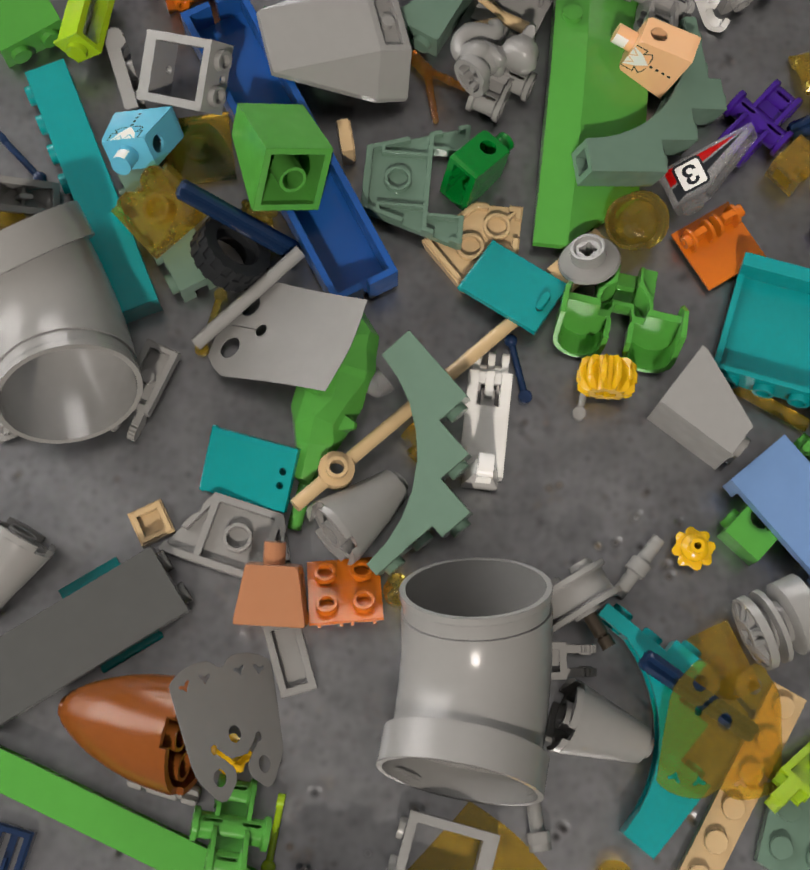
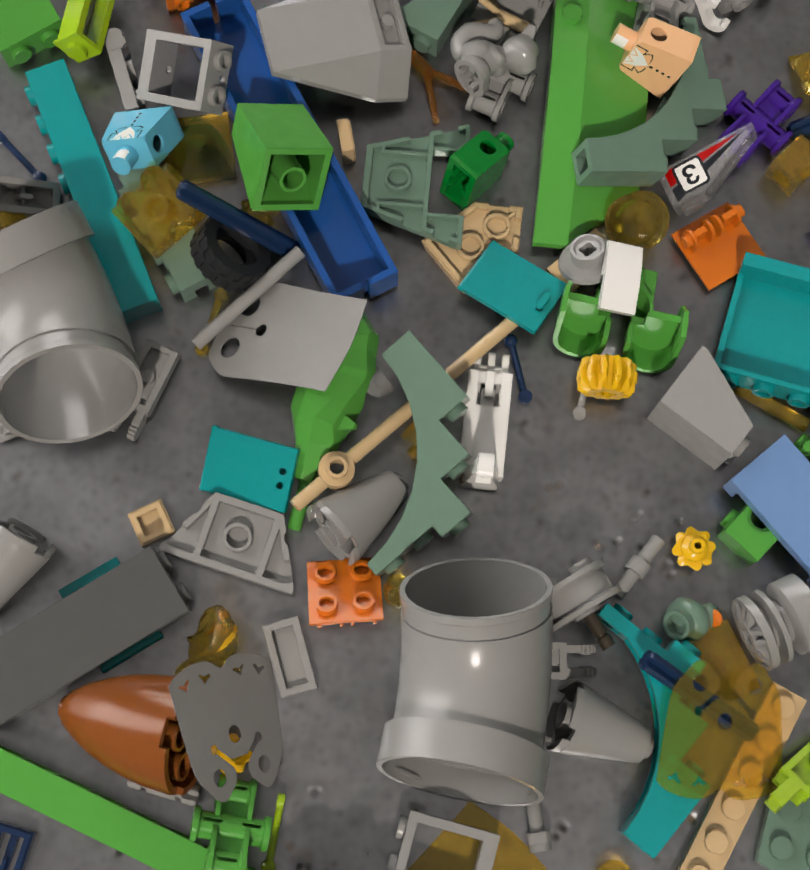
(213, 641): none -> clear yellow hair
(272, 591): nougat torso -> none
(621, 278): none -> white slope
(690, 620): none -> sand green animal

